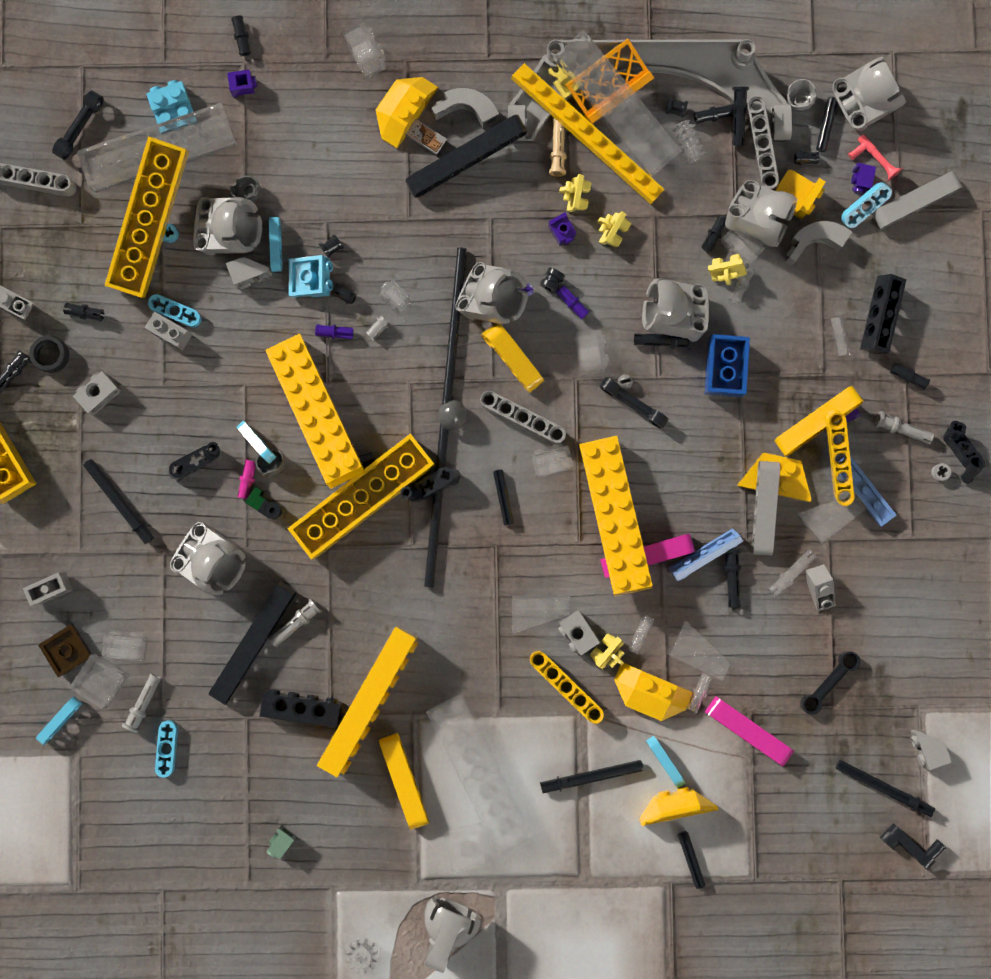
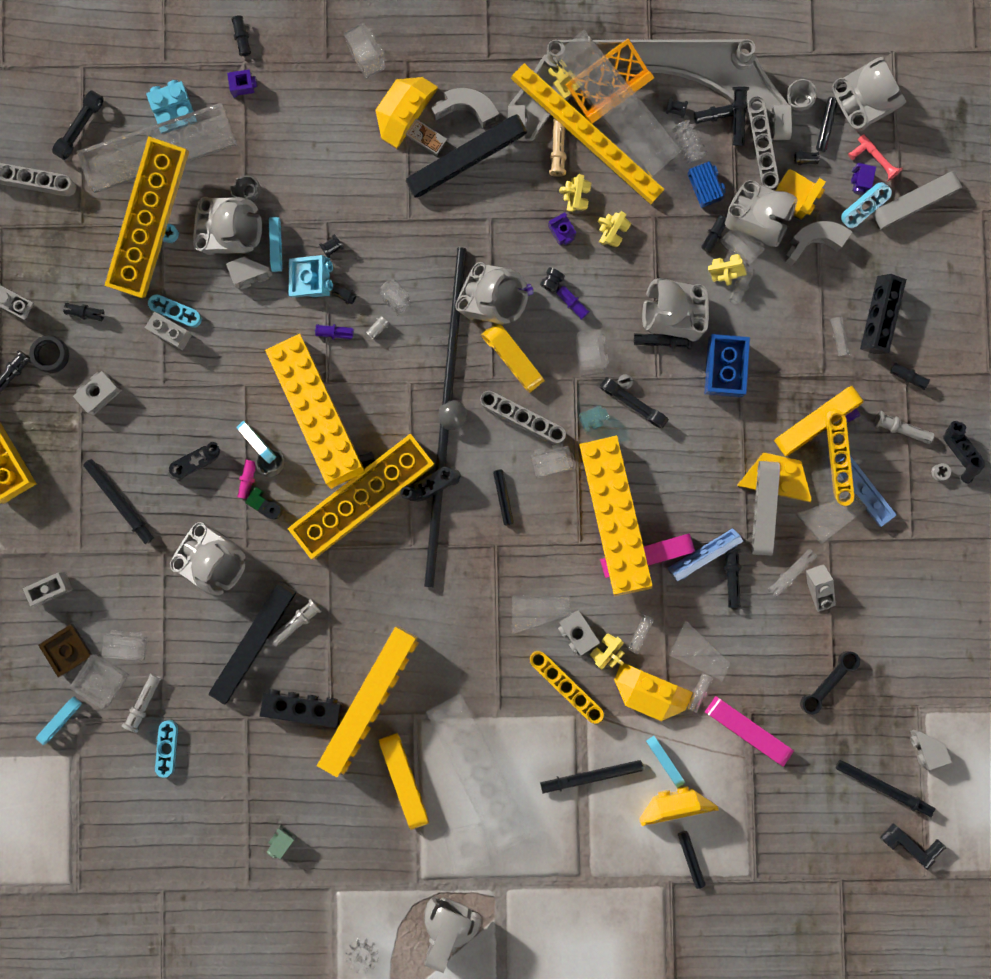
(593, 418): none -> clear light blue brick
(706, 184): none -> blue brick

